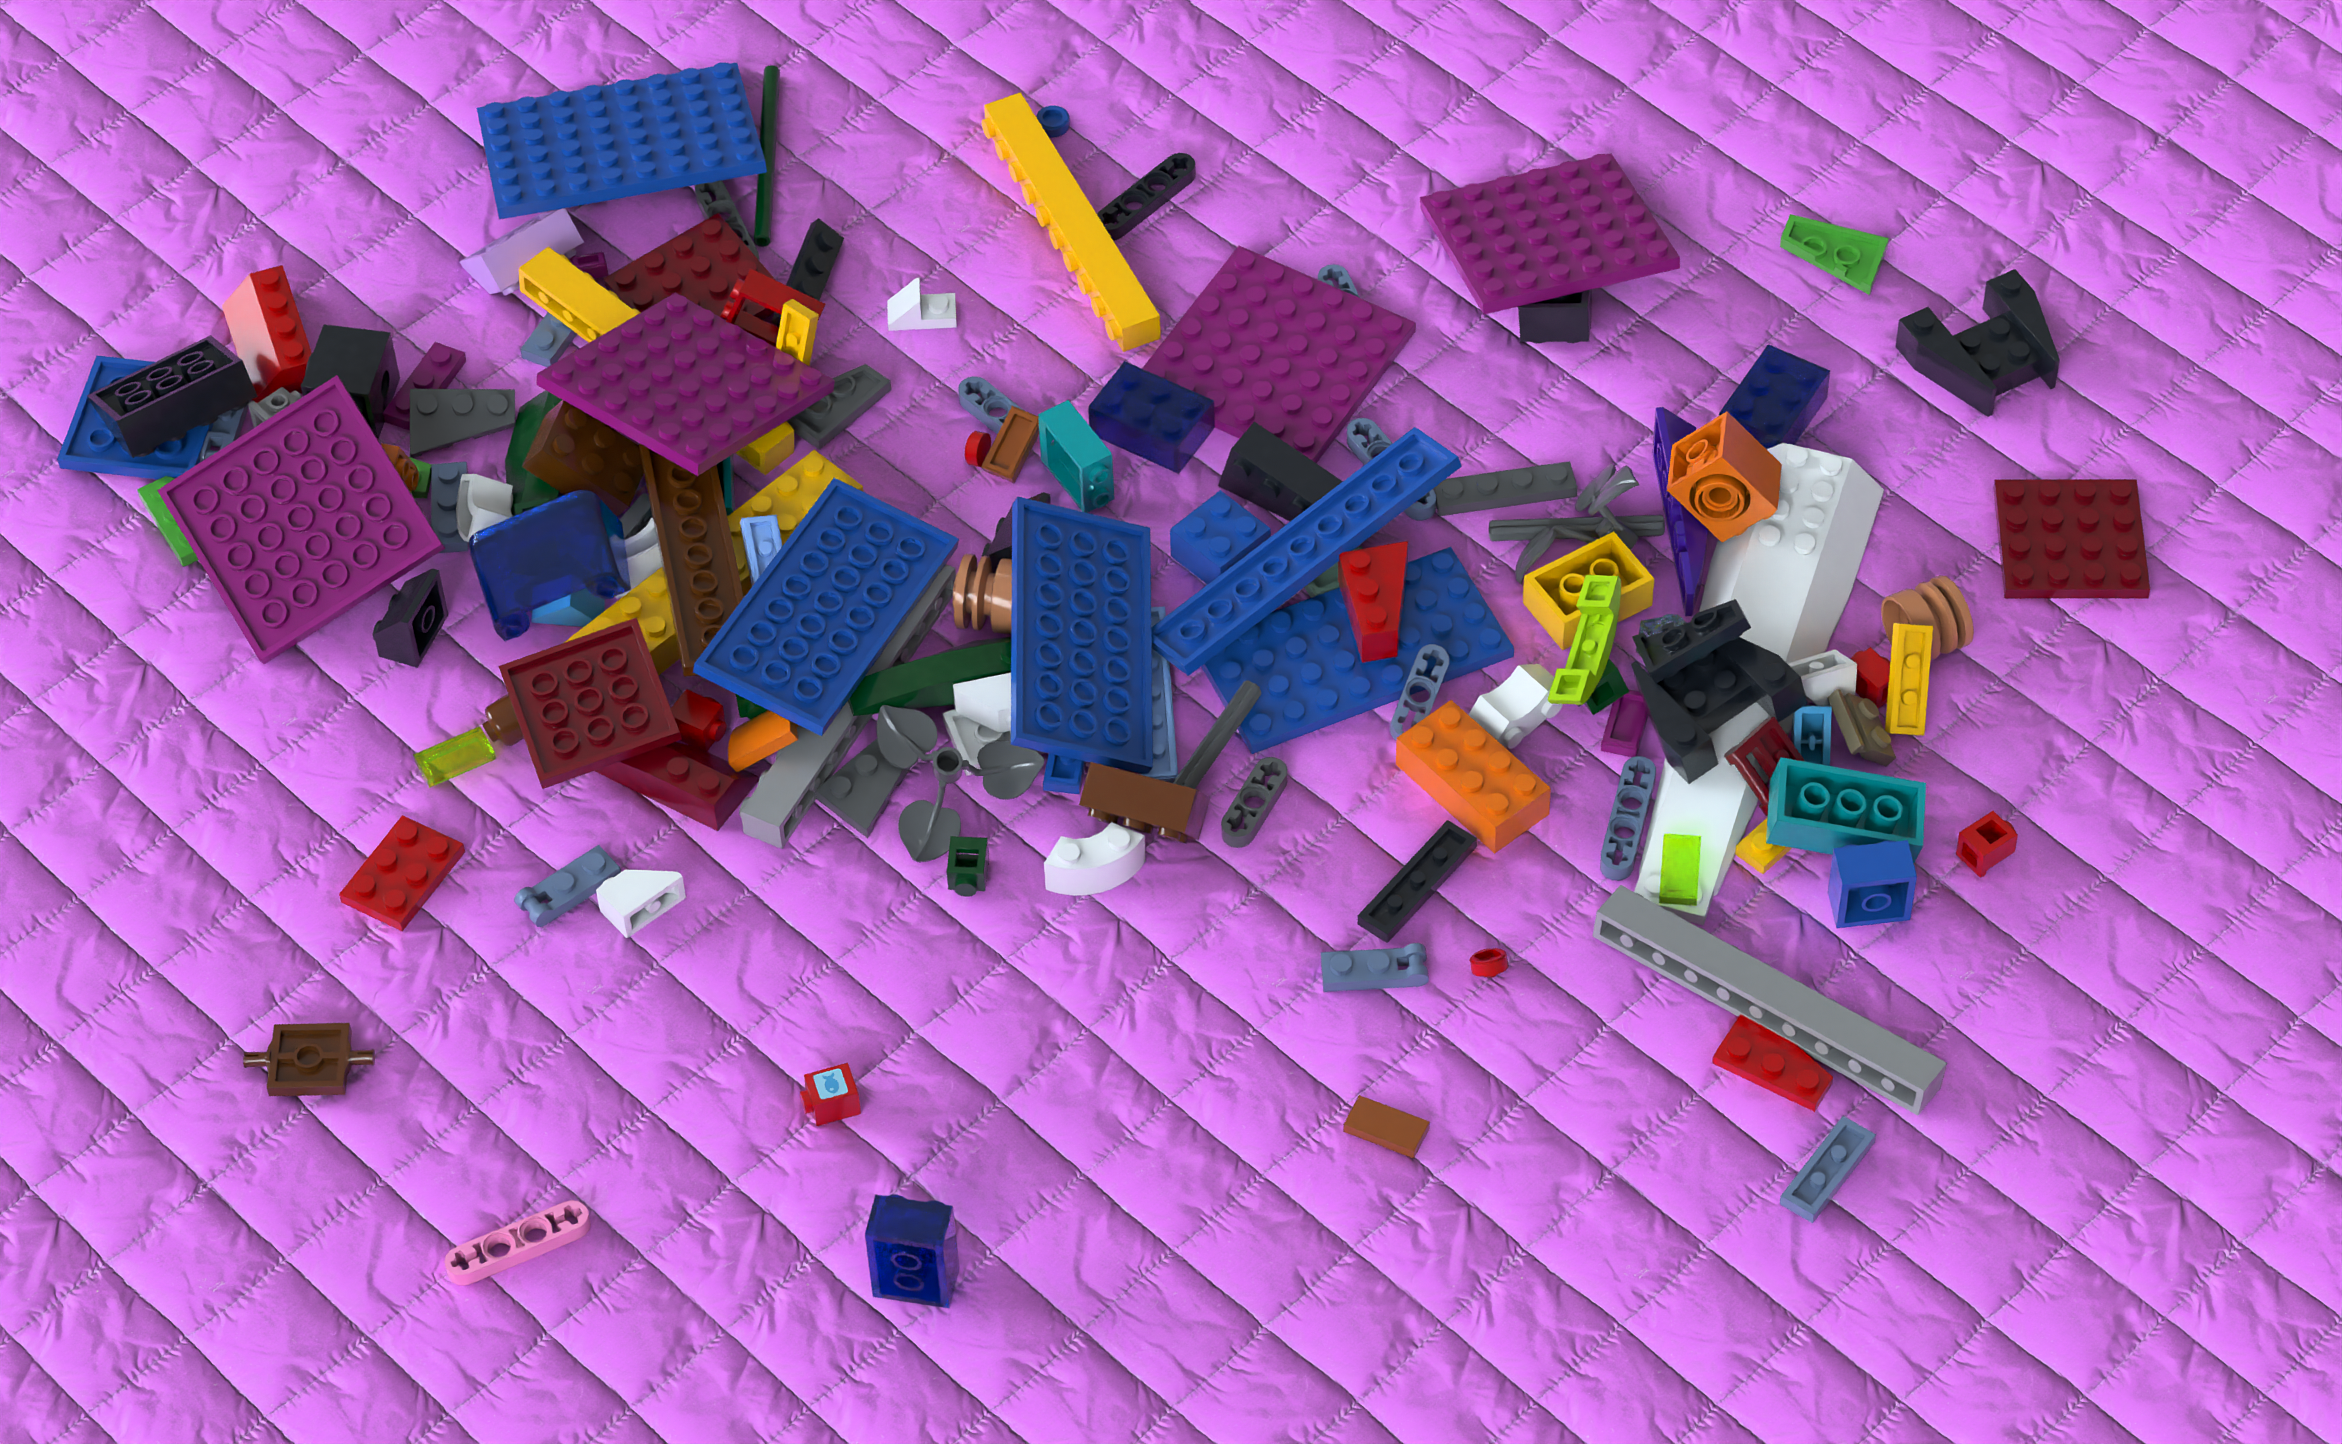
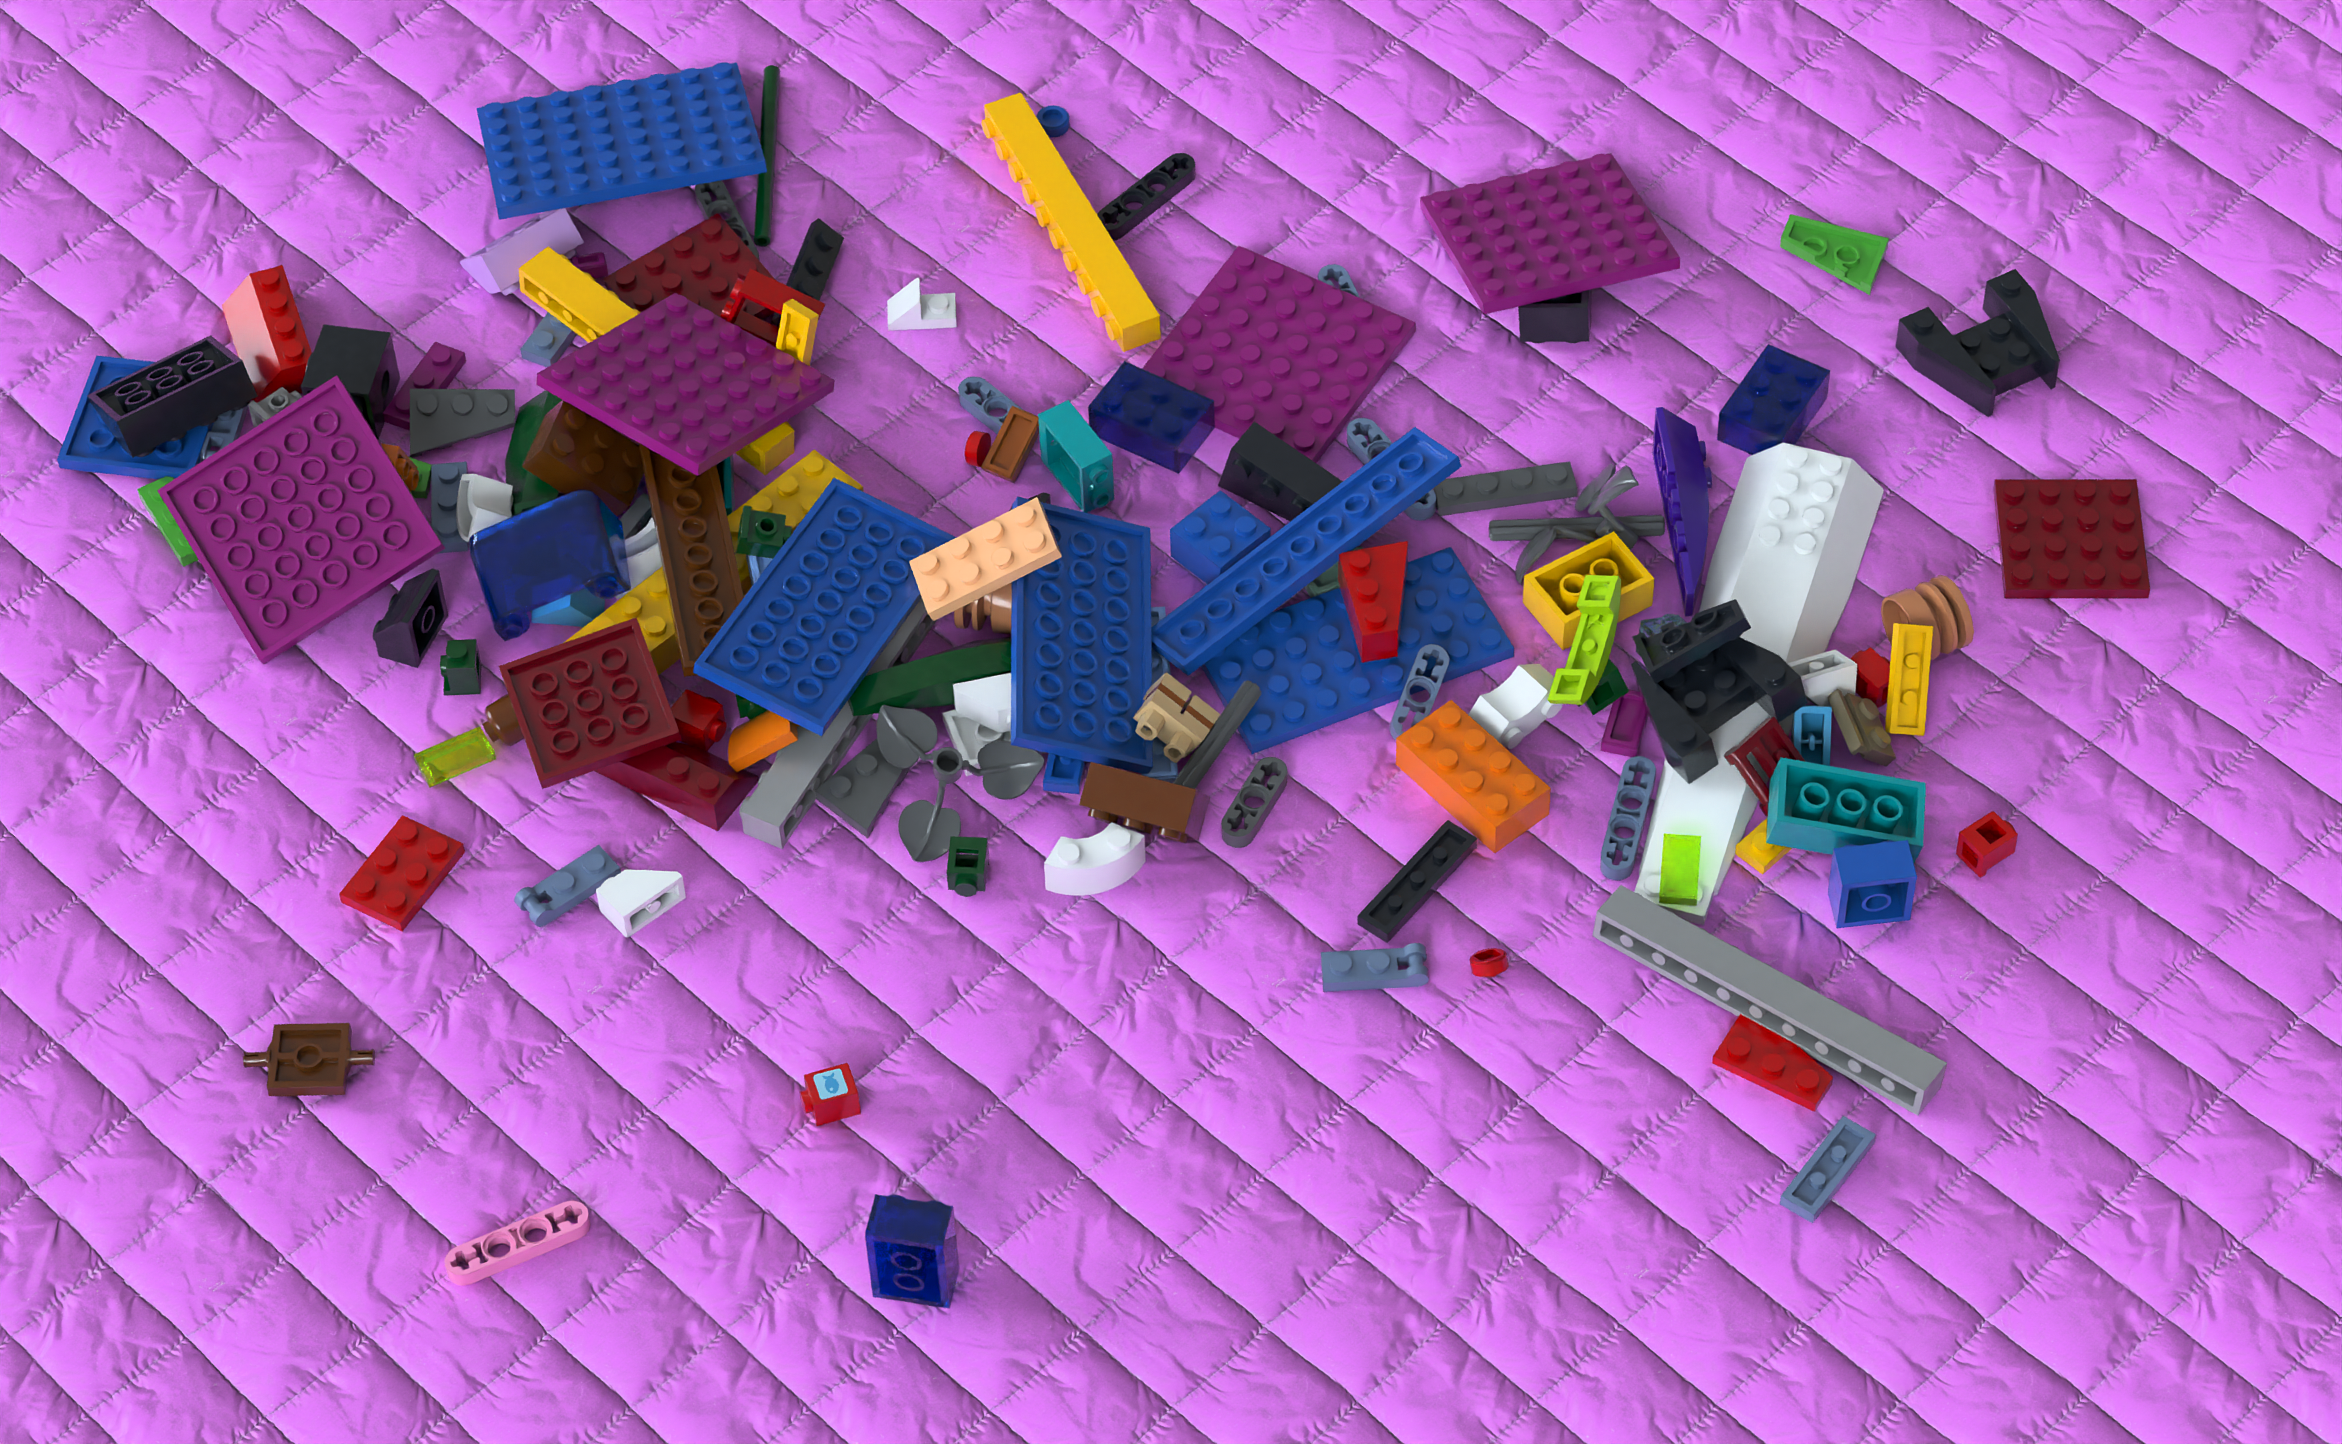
(461, 668): none -> dark green brick
(761, 533): none -> dark green brick
(851, 397): dark grey wing -> none
(985, 559): none -> light nougat plate
(1172, 719): none -> tan hips
(1386, 1126): dark orange tile -> none
(1724, 477): orange brick -> none

